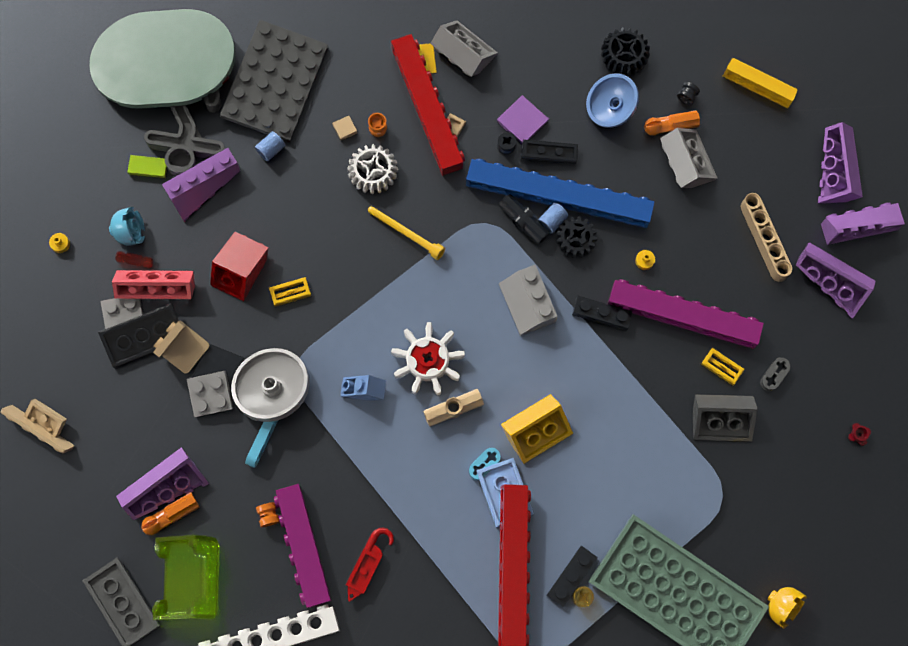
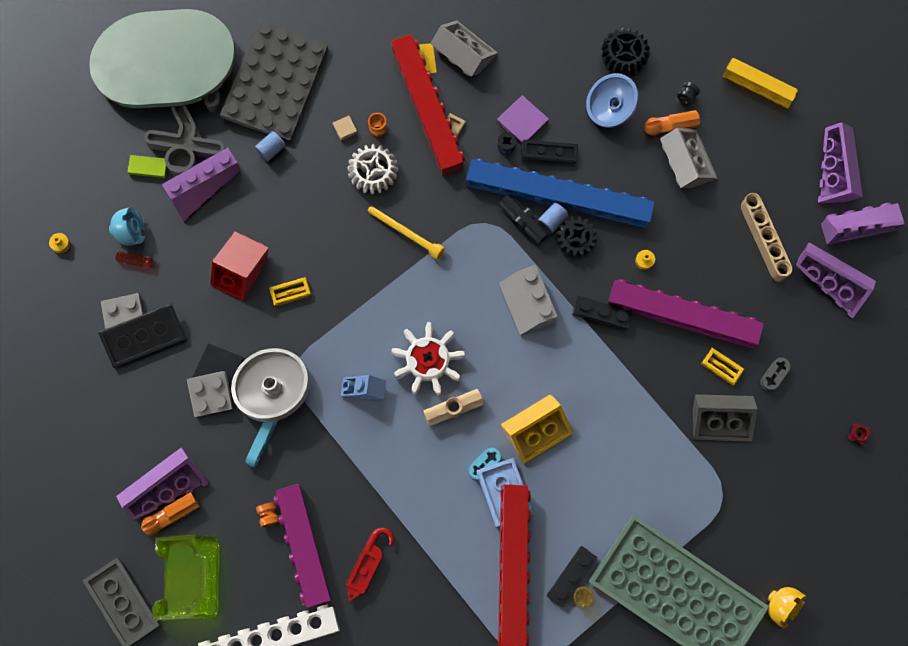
(41, 422): tan bracket -> none
(153, 284): coral brick -> none
(181, 346): tan bracket -> none

